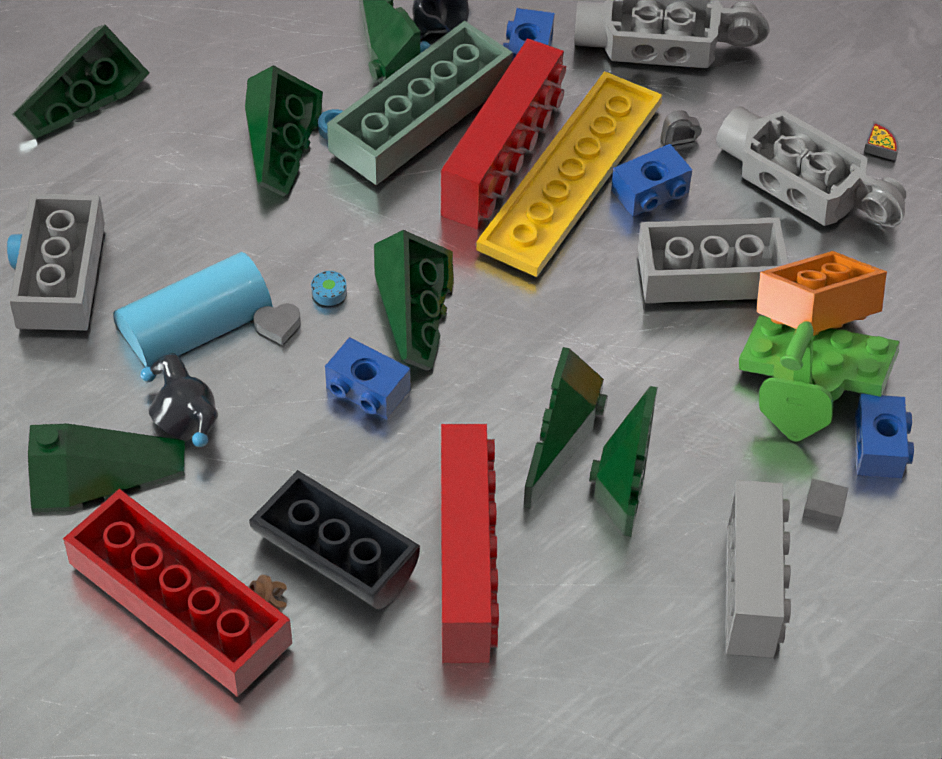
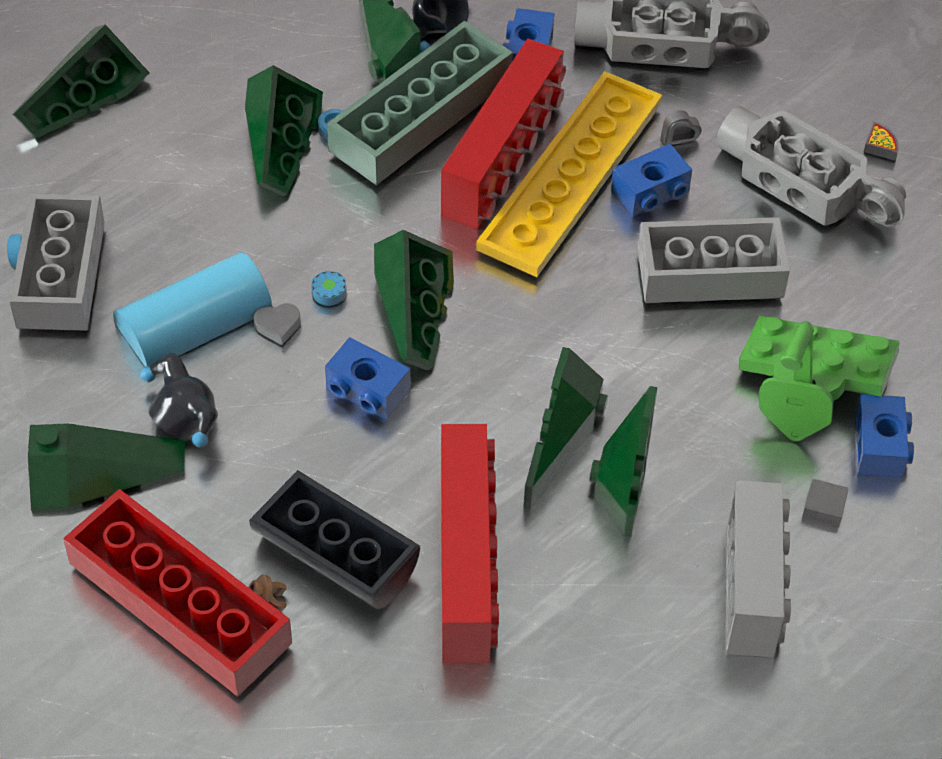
(821, 290): orange brick -> none

